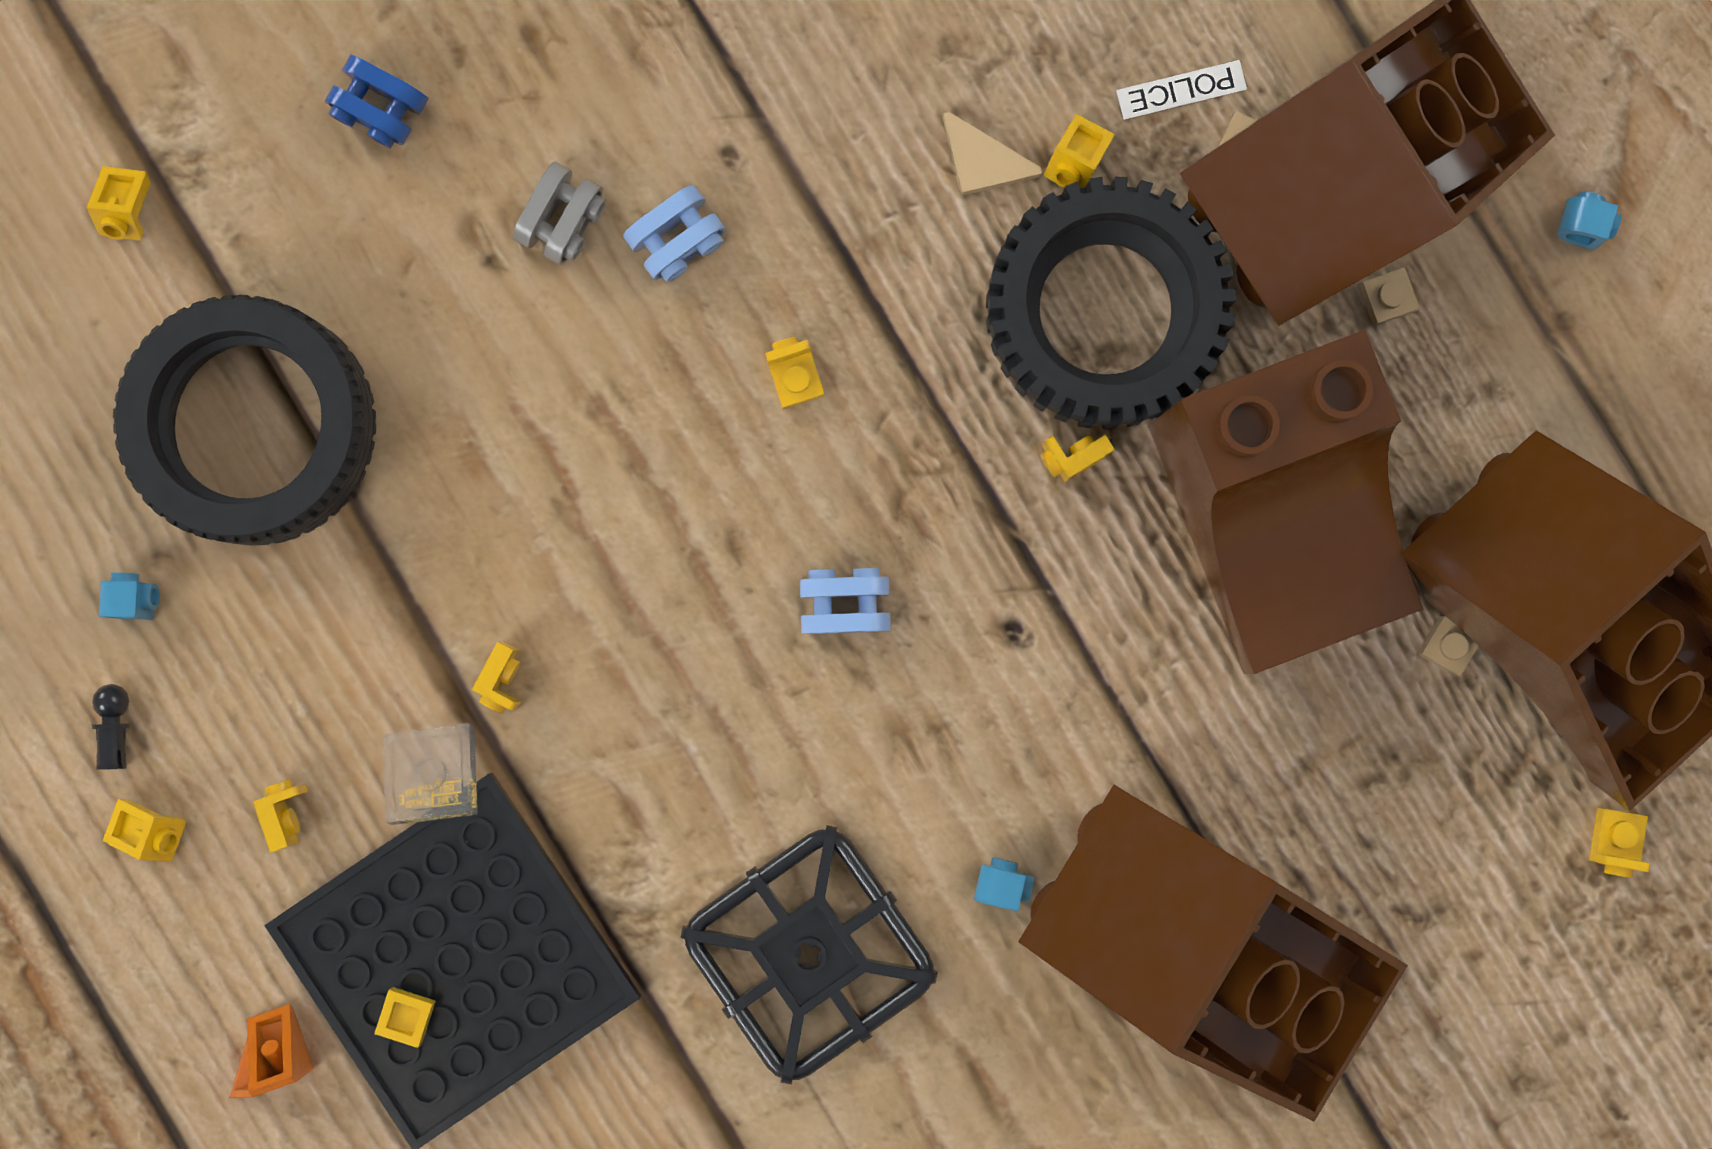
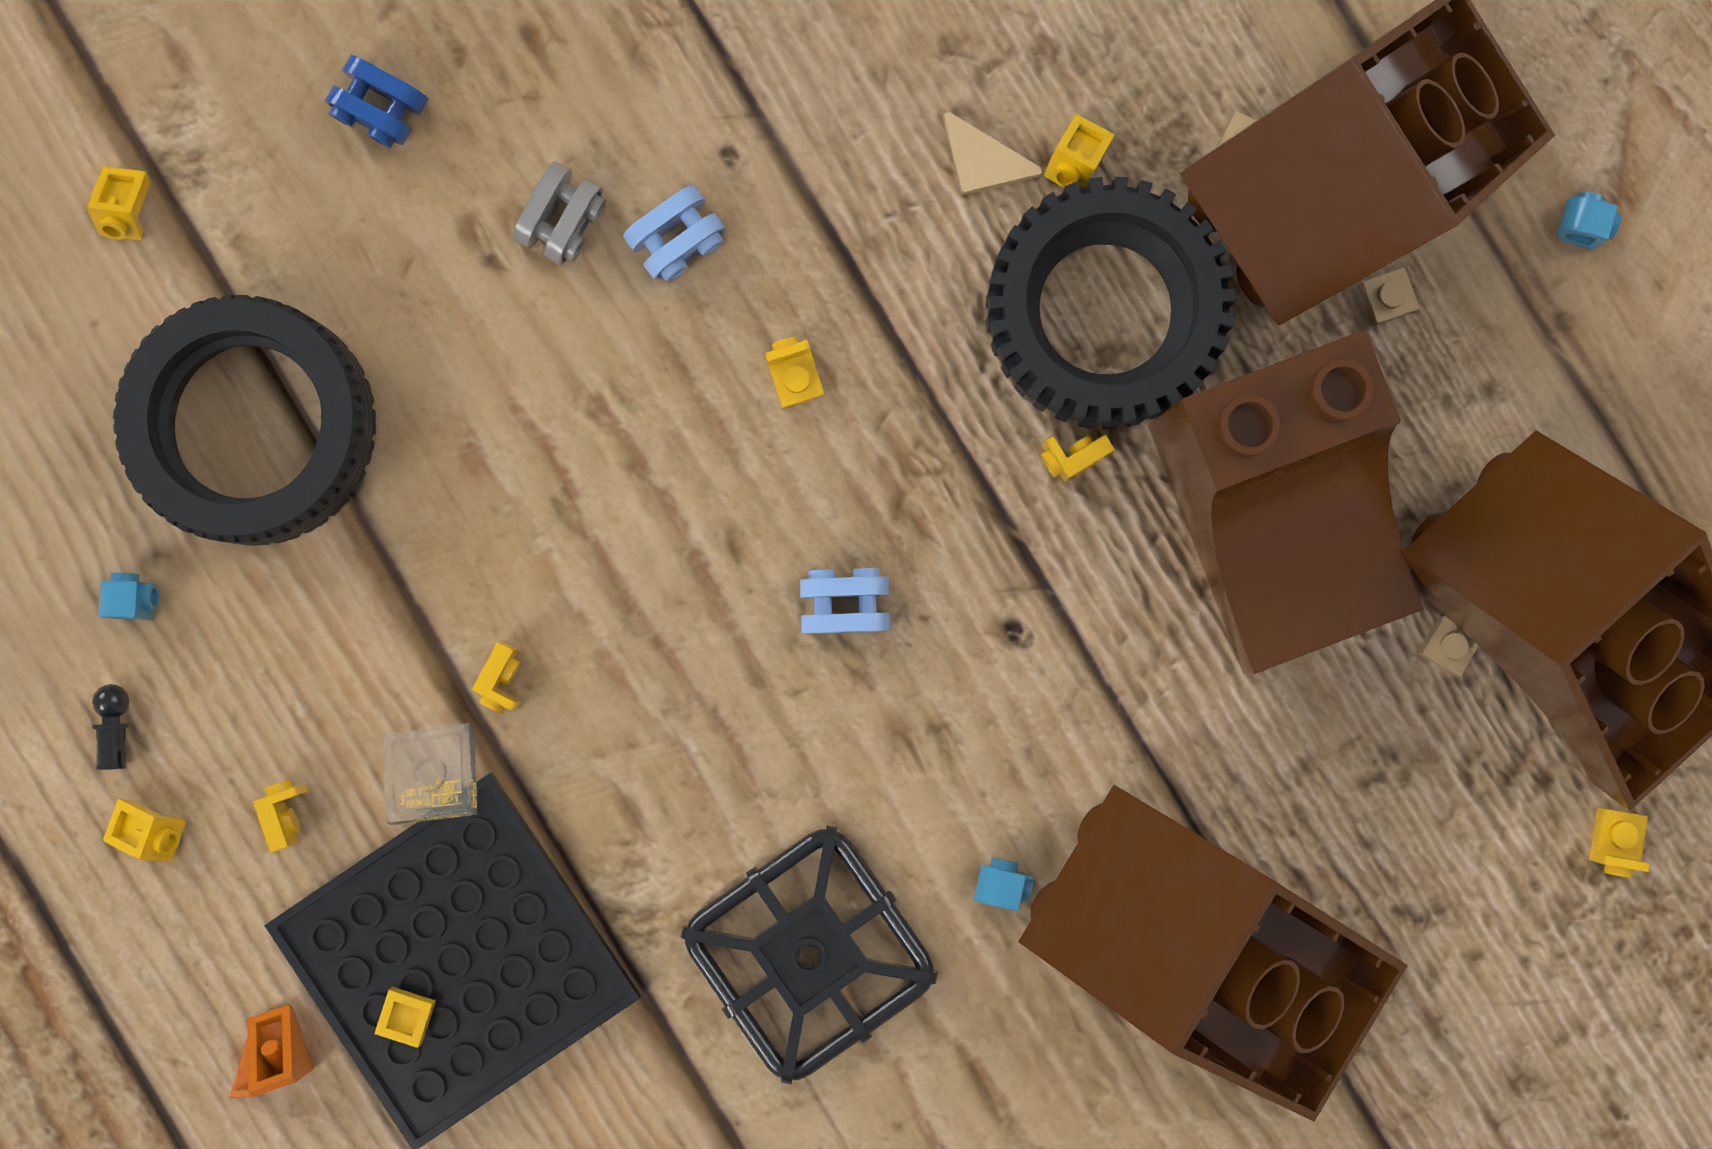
(1181, 89): white sticker -> none

